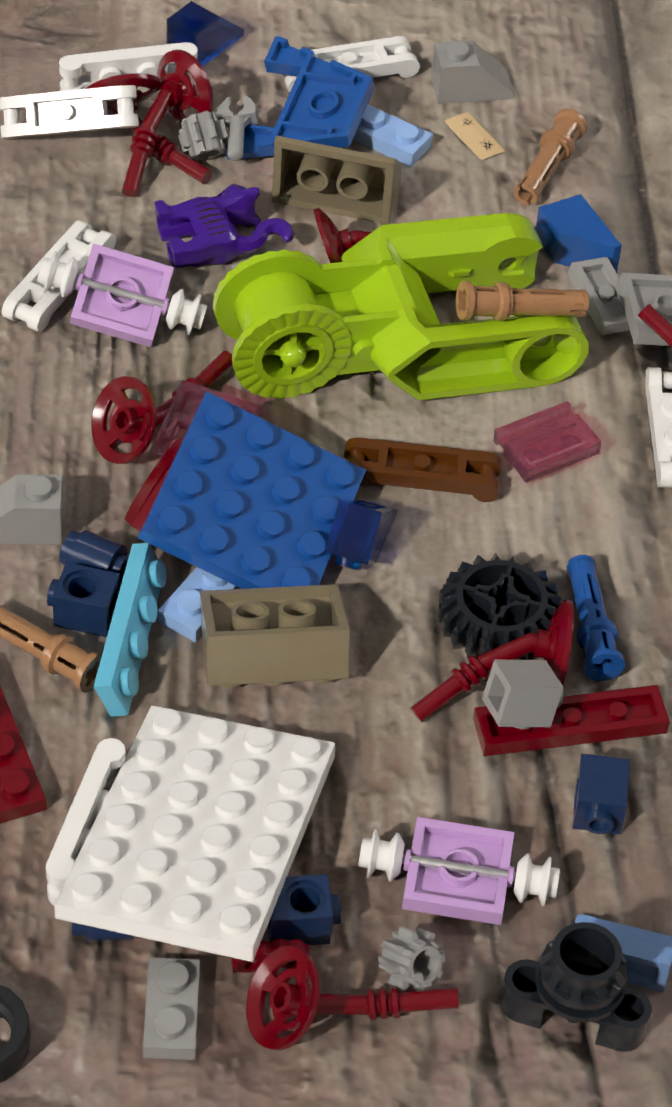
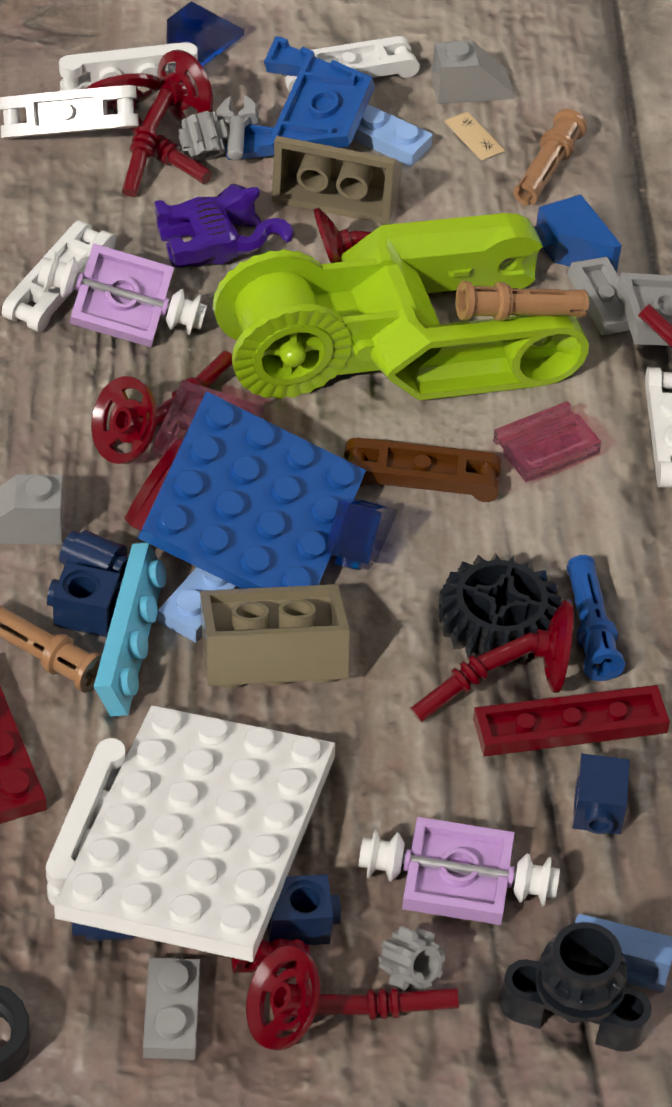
(522, 693): light grey brick -> none

